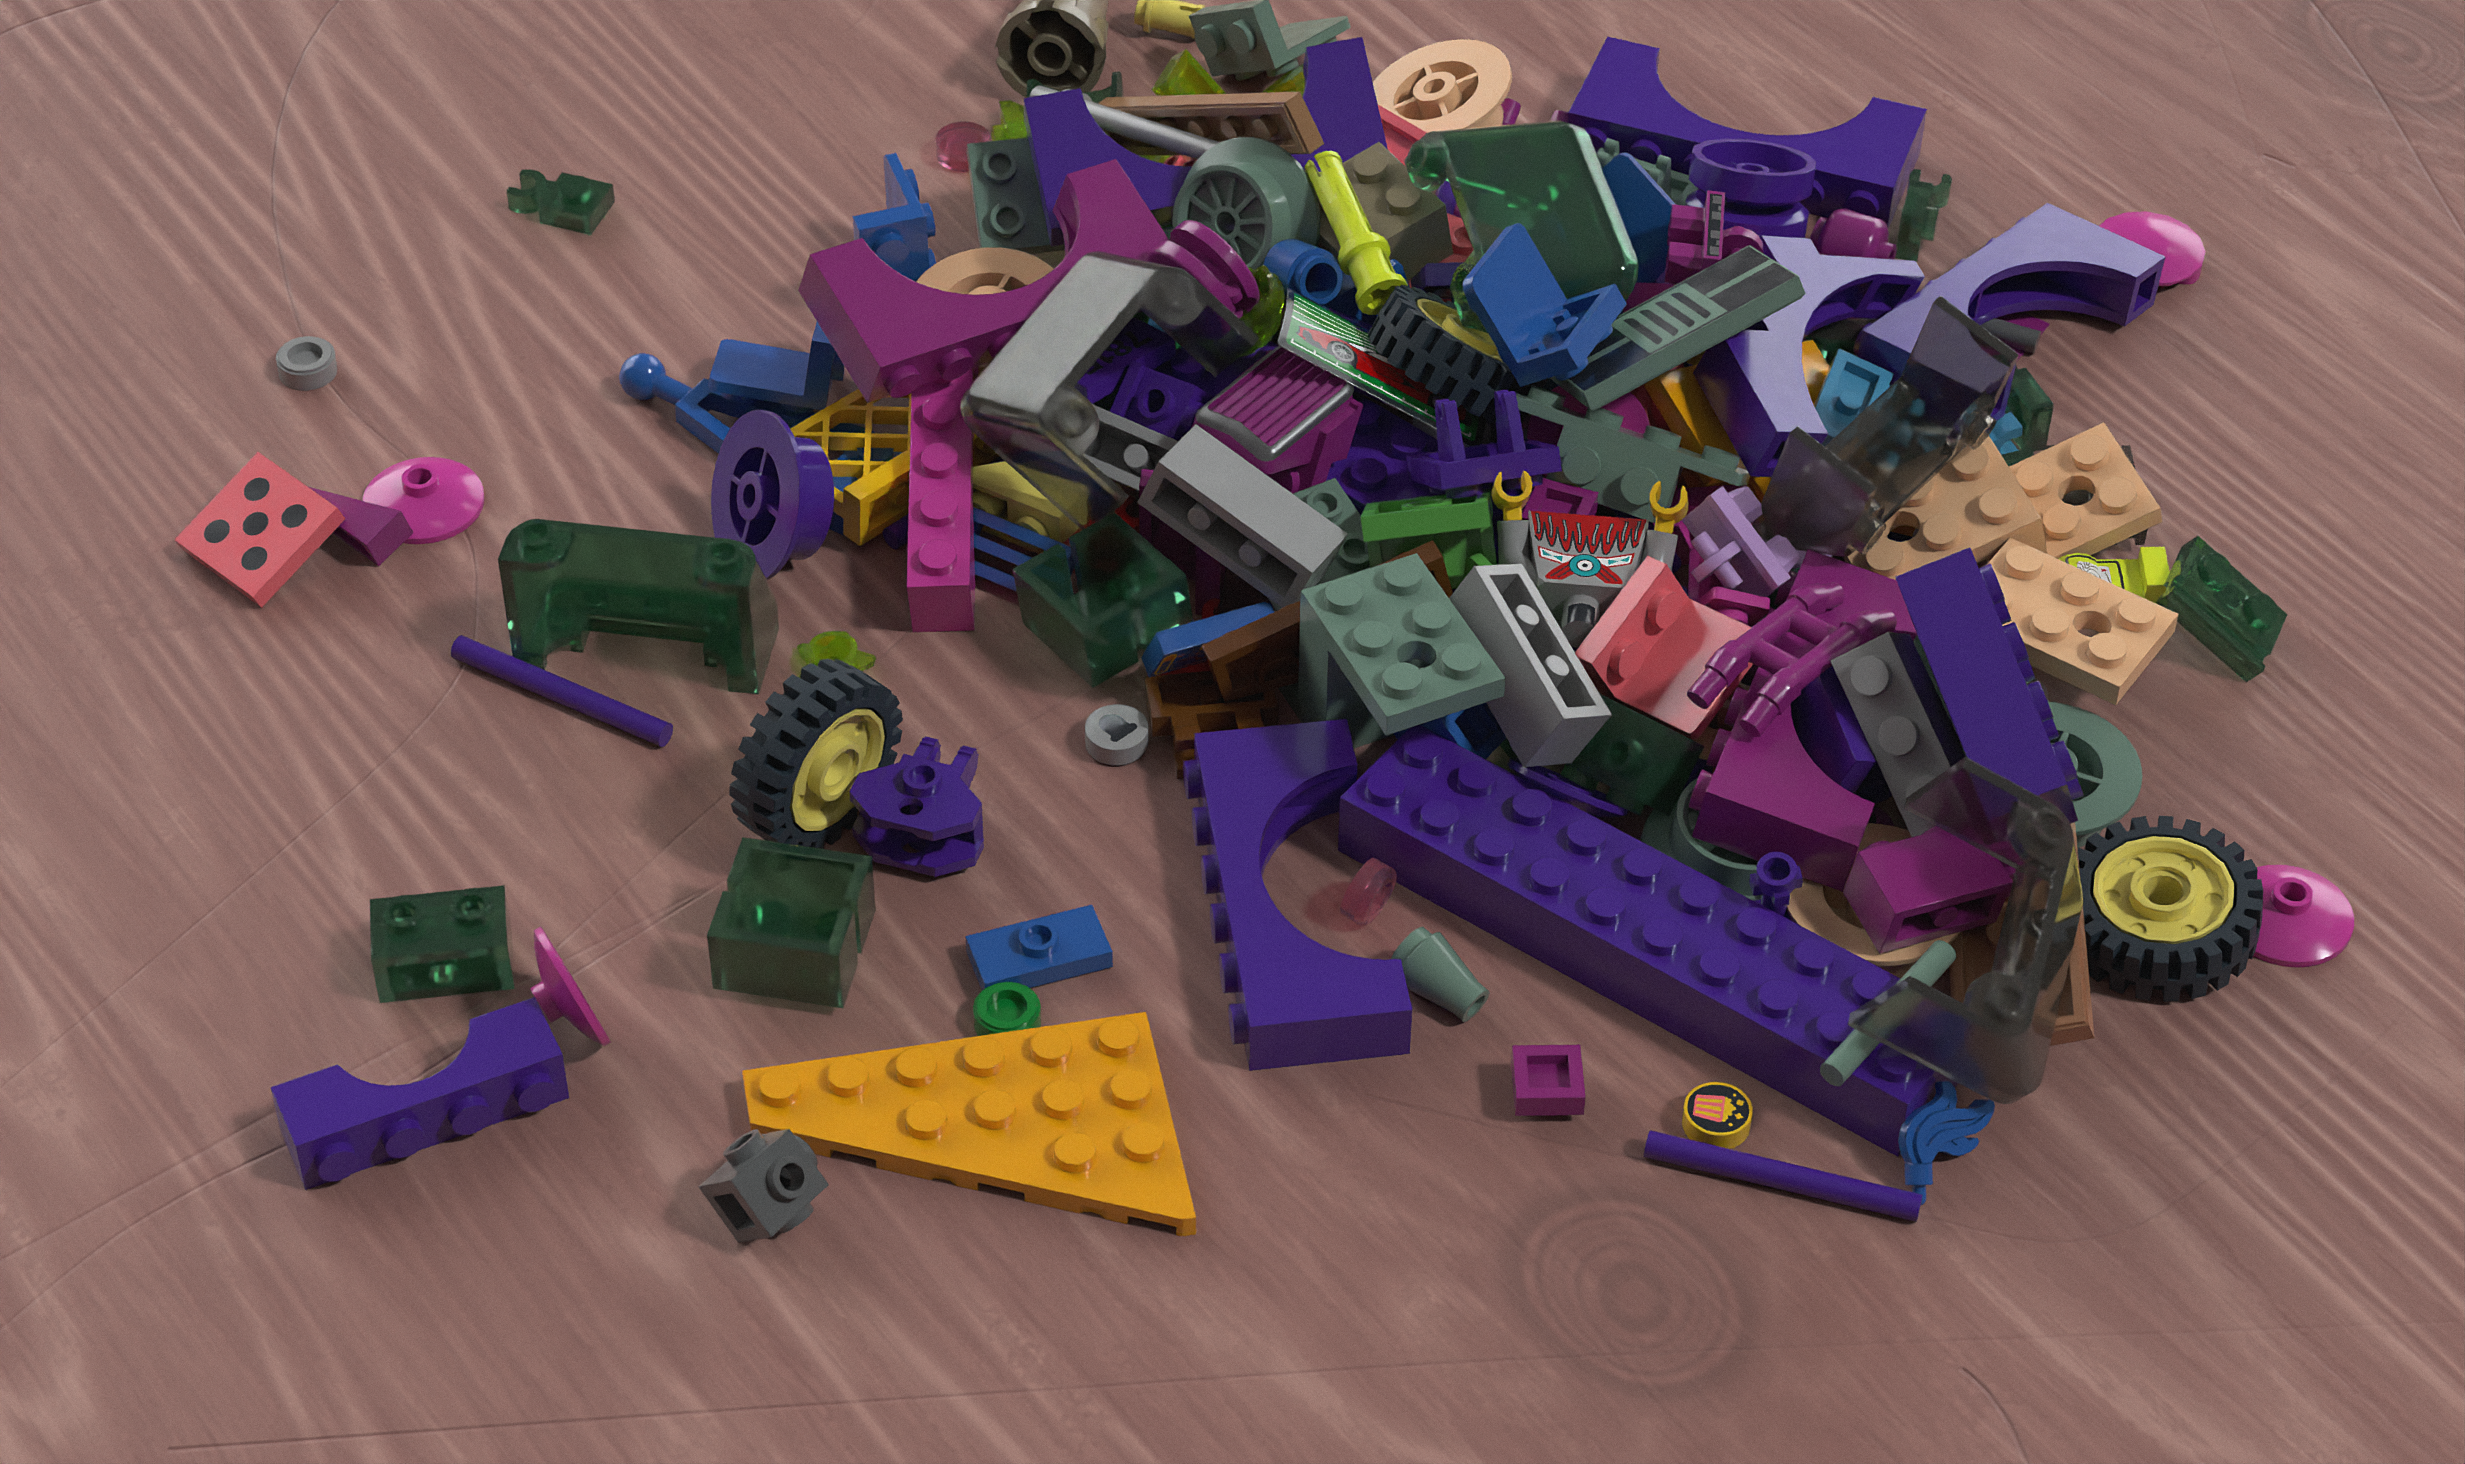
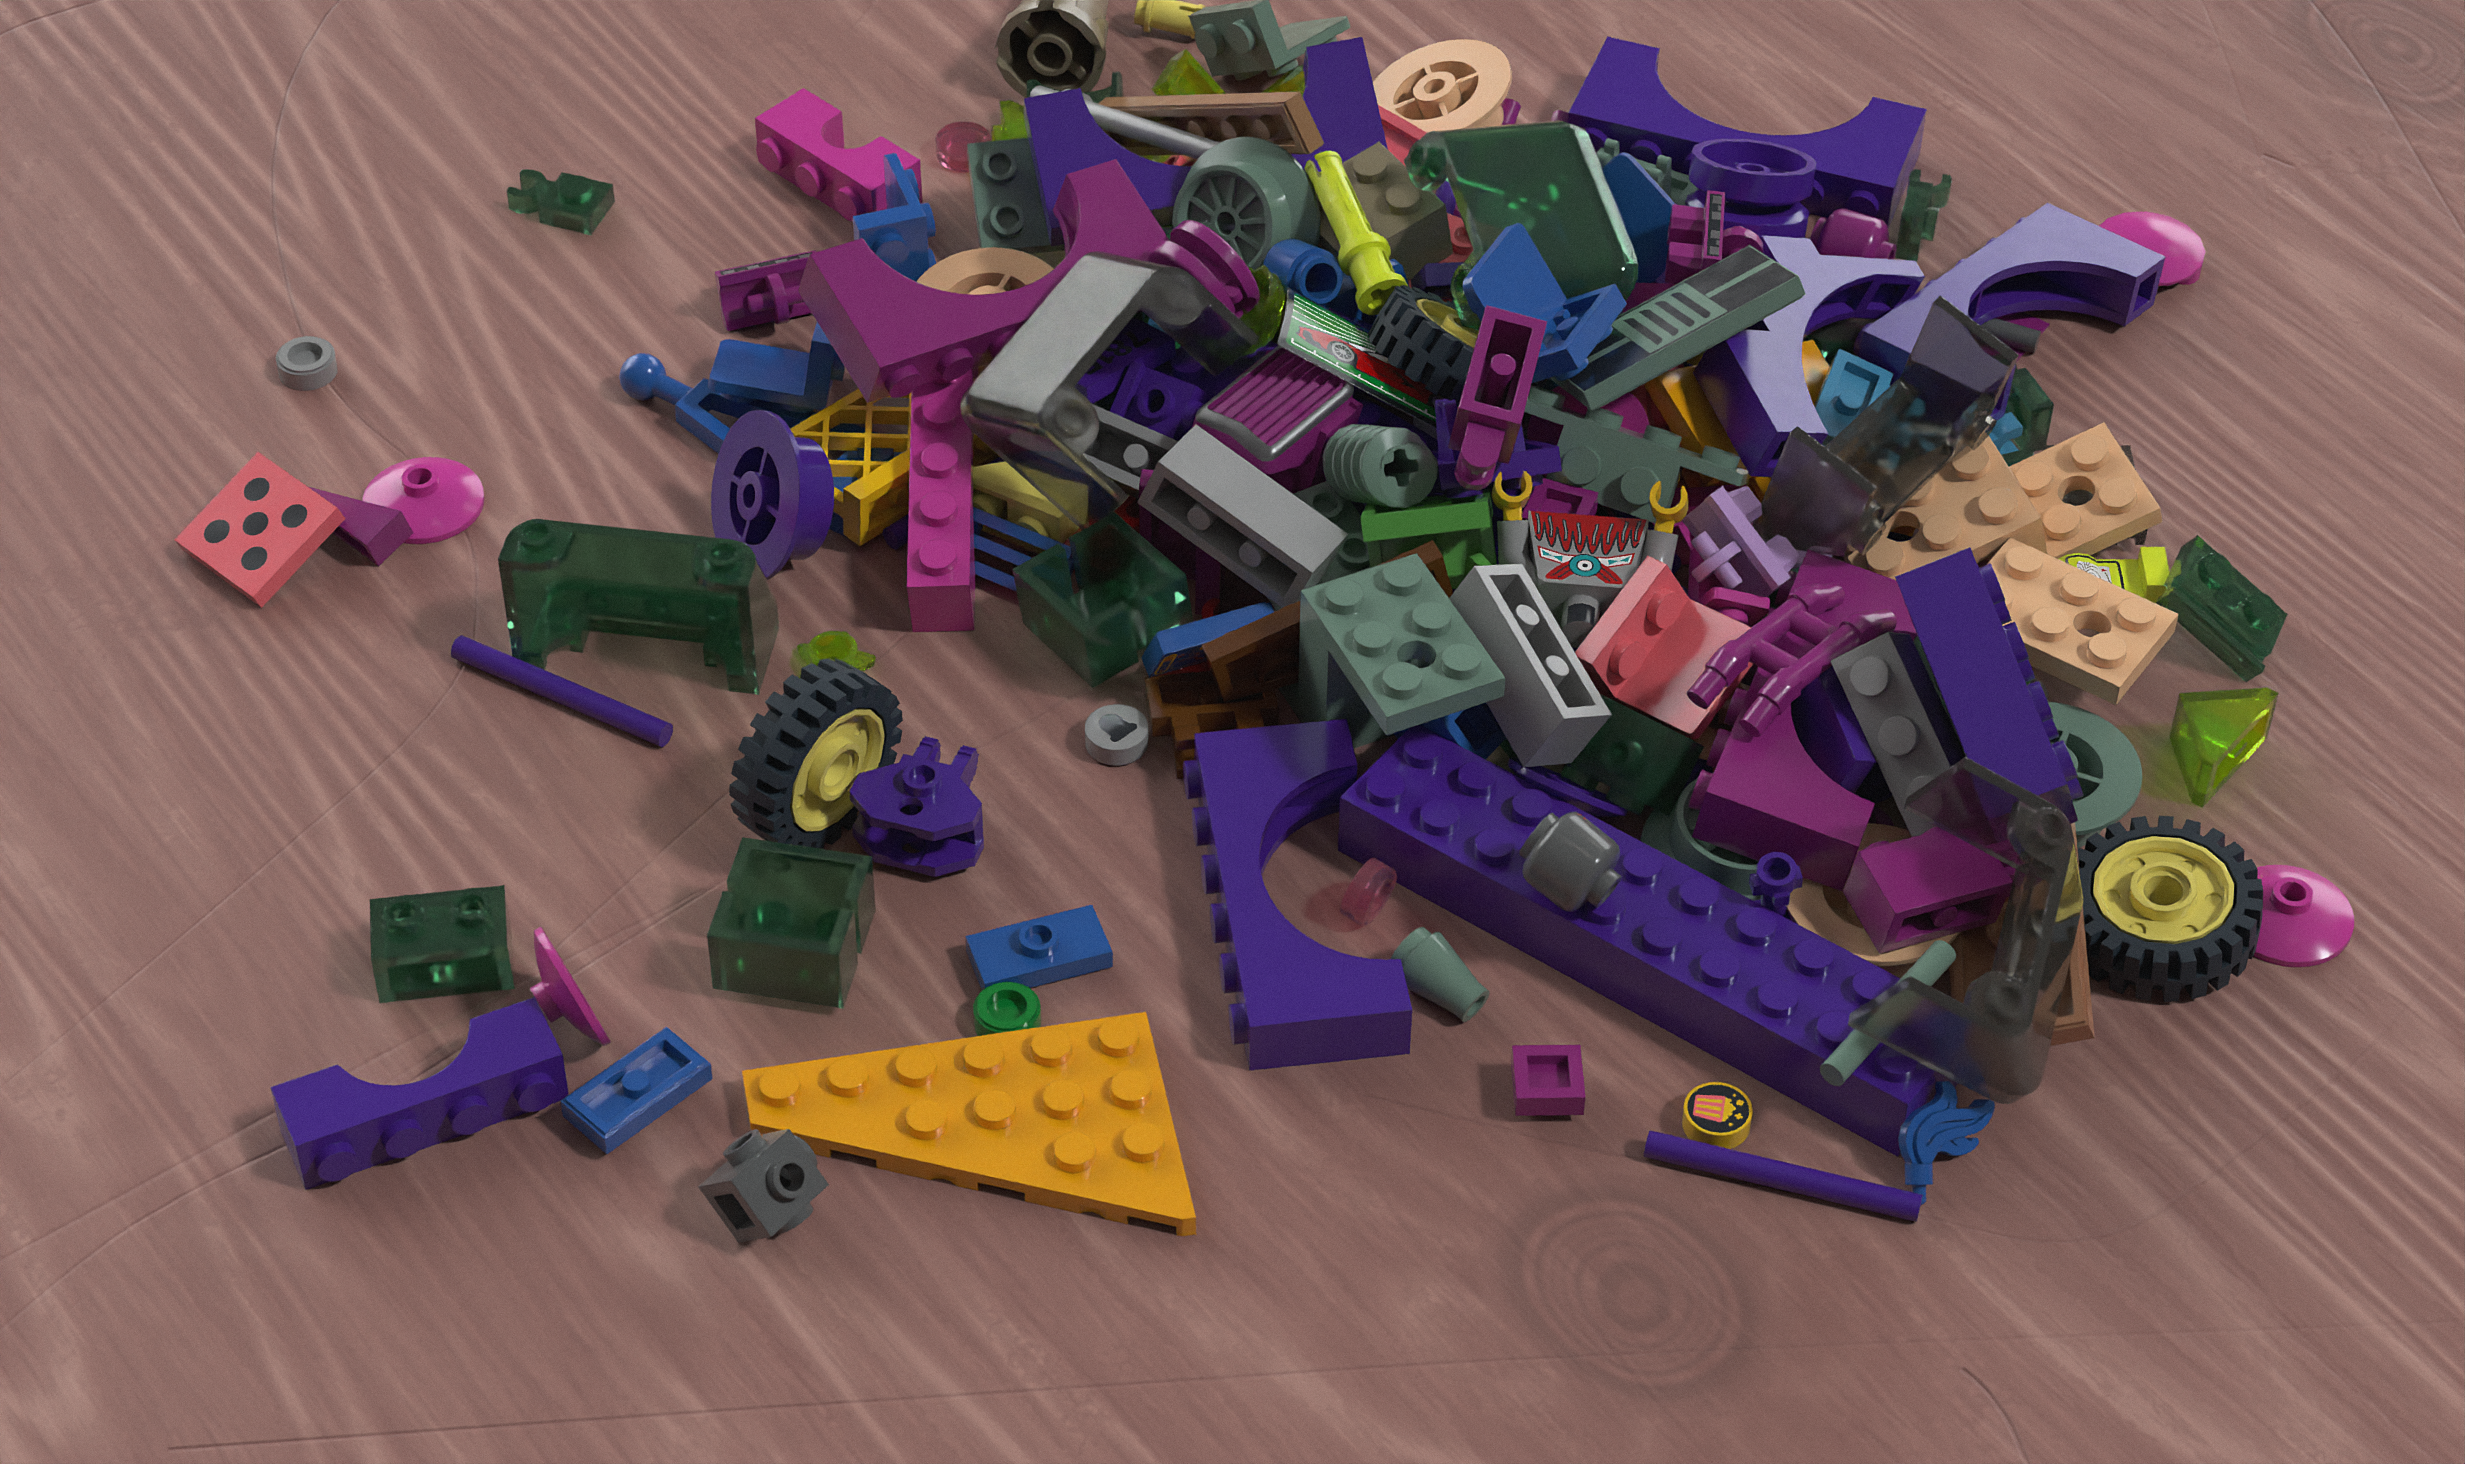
(636, 1090): none -> blue plate
(762, 291): none -> magenta hips
(806, 146): none -> dark pink arch
(1379, 465): none -> sand green piece
(1495, 394): none -> magenta brick
(1571, 861): none -> dark grey head
(2217, 734): none -> clear neon green slope

